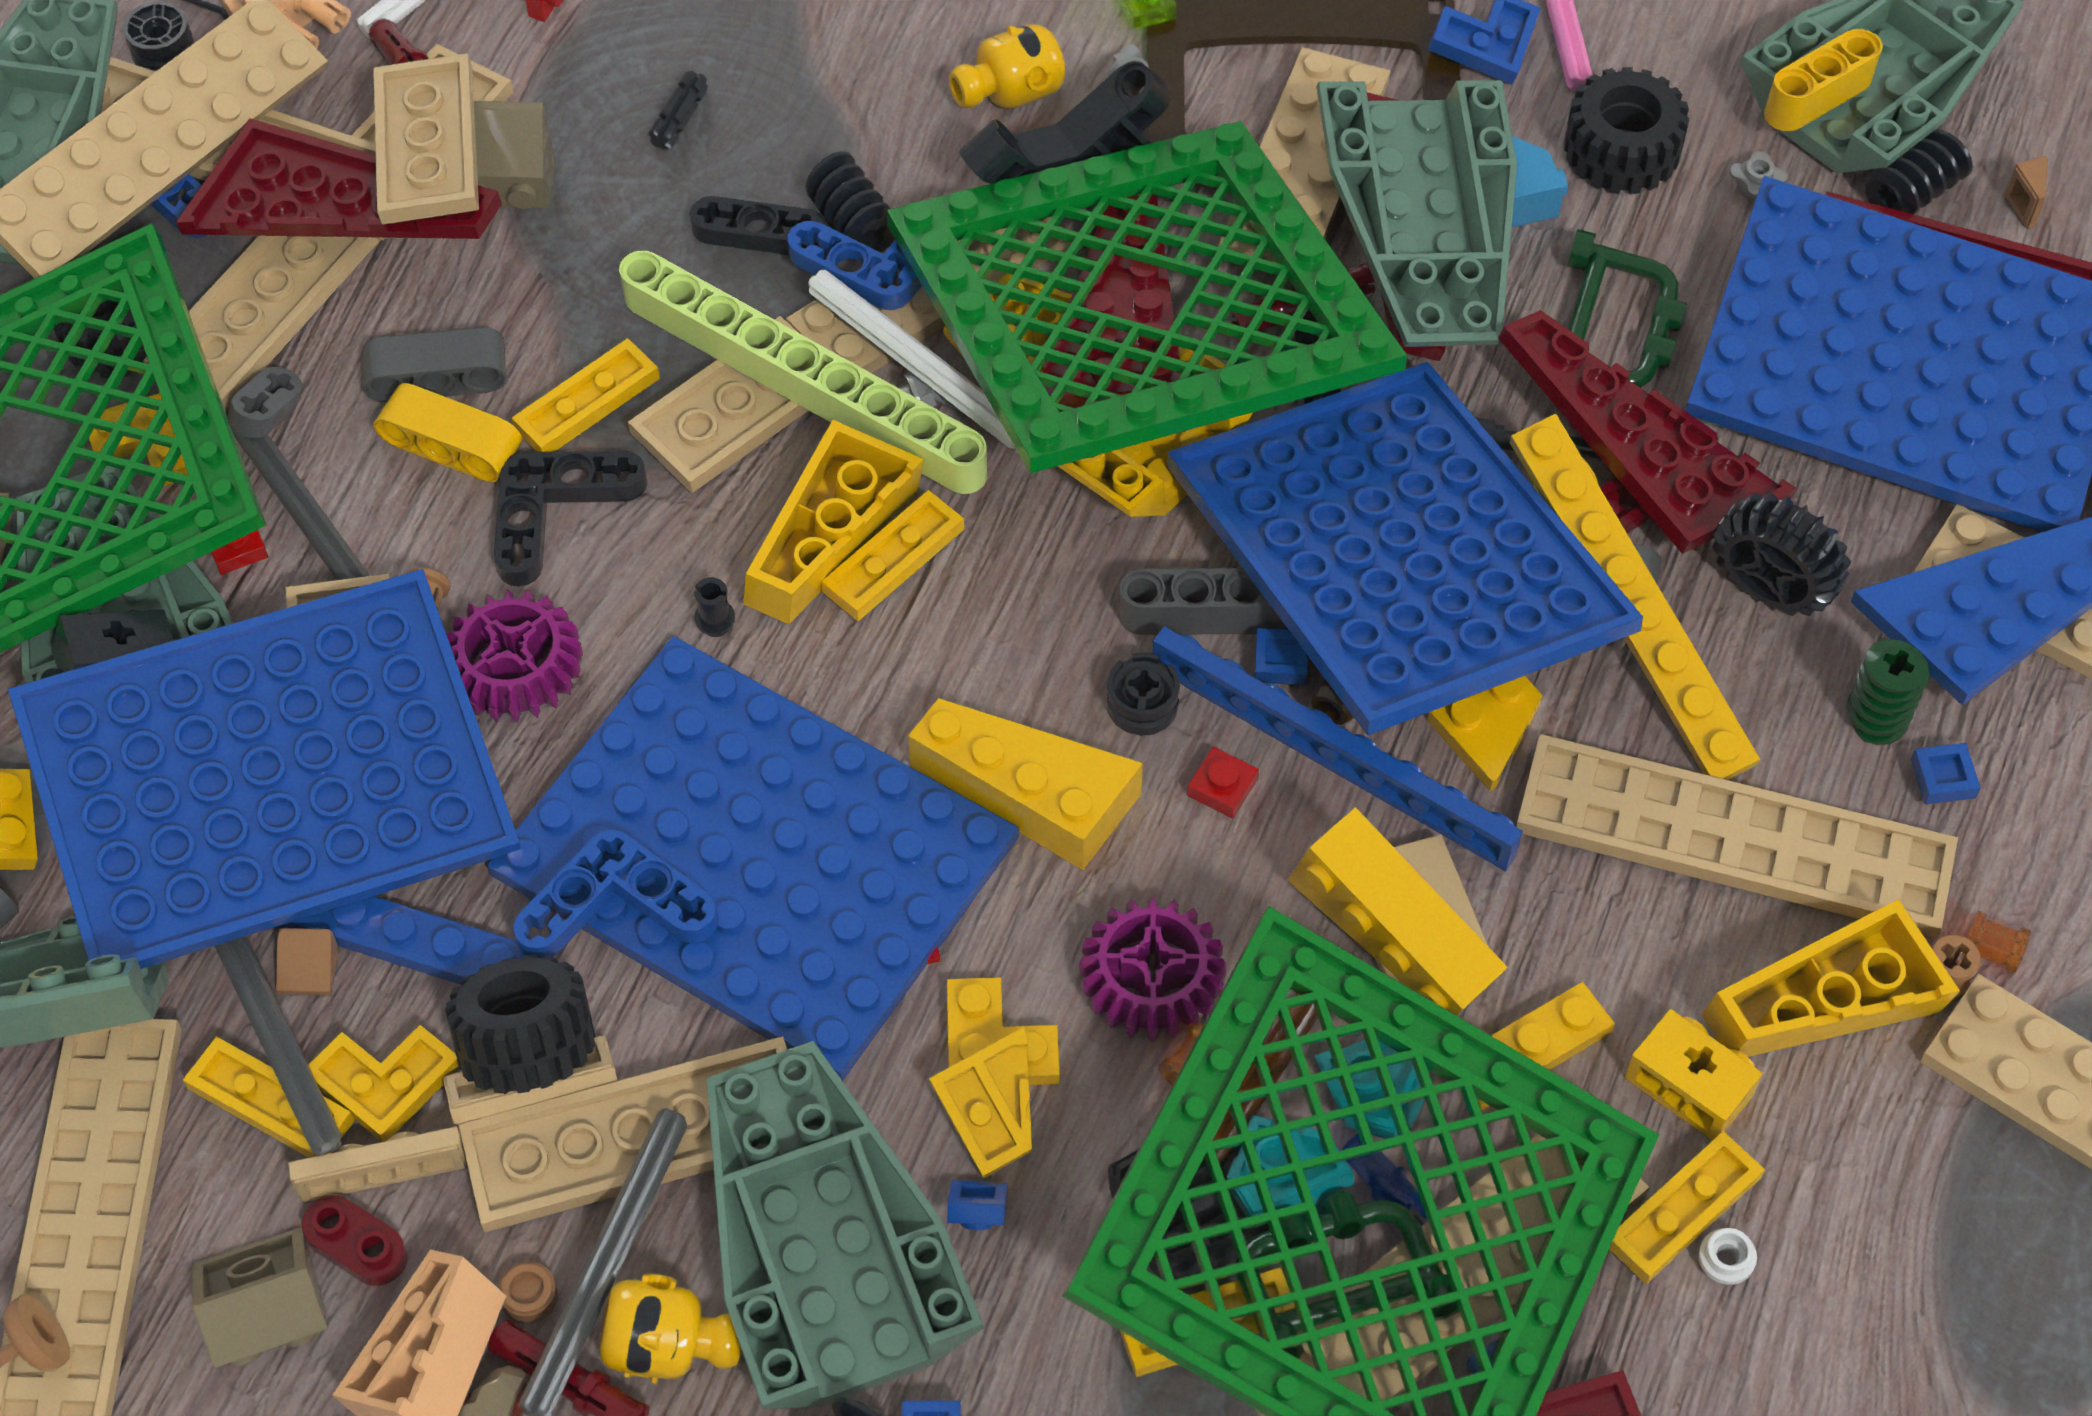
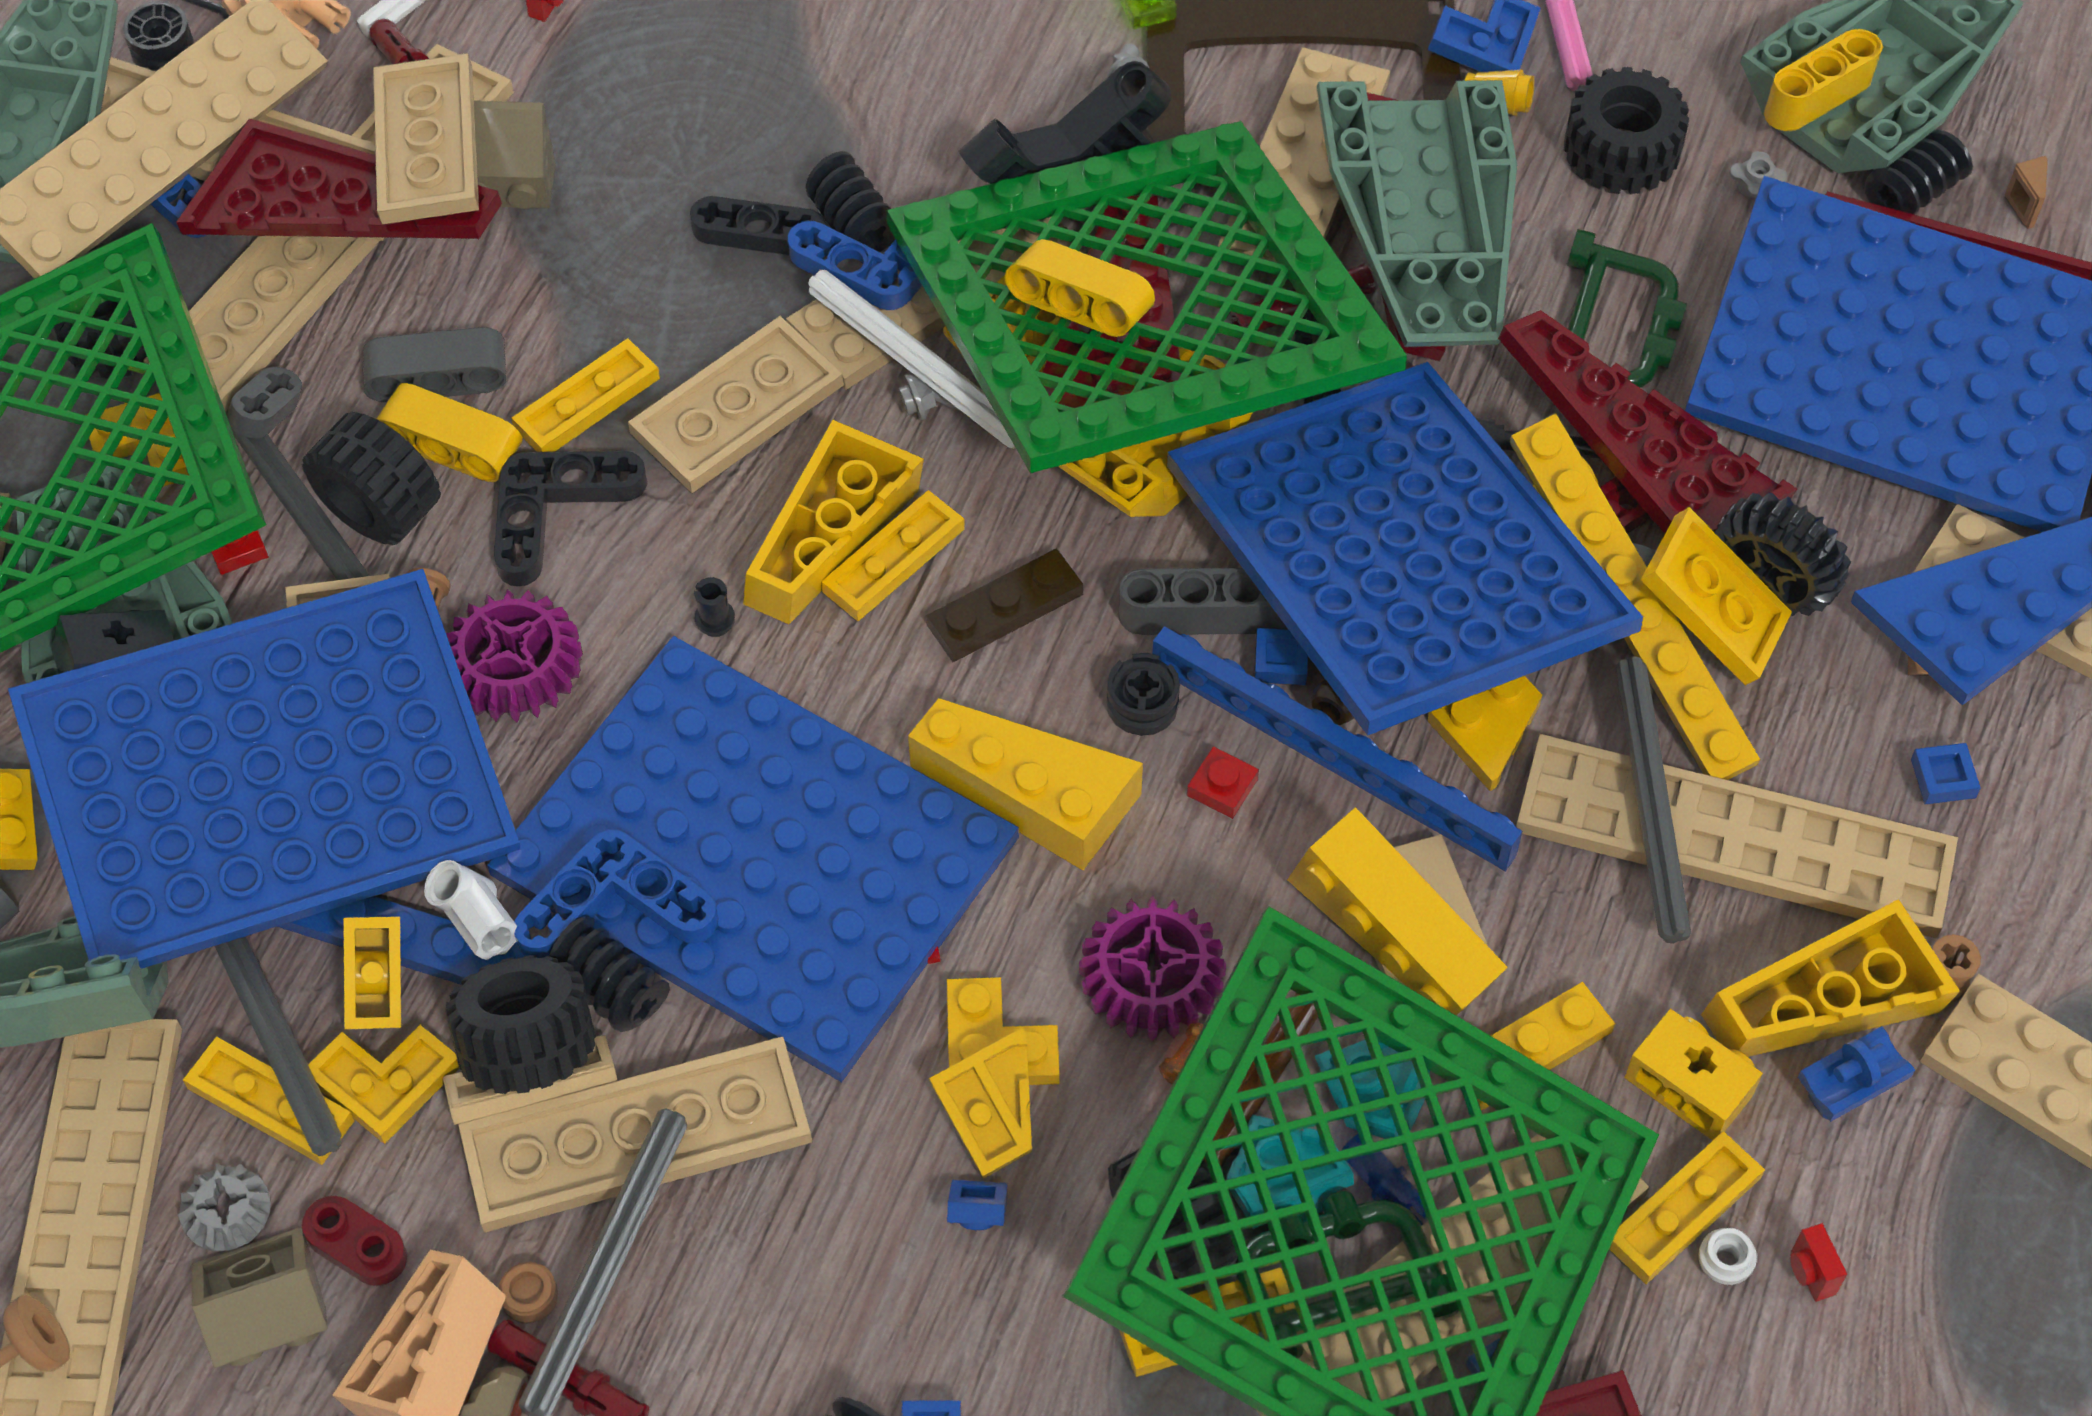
(244, 1218): none -> light grey gear
(306, 961): medium nougat slope -> none
(371, 478): none -> black tyre
(371, 1166): tan plate -> none
(372, 973): none -> yellow brick
(472, 908): none -> white piece
(608, 980): none -> black piece
(659, 1330): yellow piece -> none
(678, 110): black axle -> none
(737, 332): yellowish green beam -> none
(825, 1238): sand green wedge -> none
(1004, 605): none -> dark brown plate
(1011, 69): yellow piece -> none
(1080, 287): none -> yellow beam
(1516, 85): none -> yellow cone
(1538, 185): dark azure slope -> none
(1653, 801): none -> dark grey axle
(1716, 596): none -> yellow plate
(1817, 1263): none -> red plate
(1855, 1074): none -> blue hips
(1887, 691): dark green piece -> none
(1998, 941): clear orange bush -> none

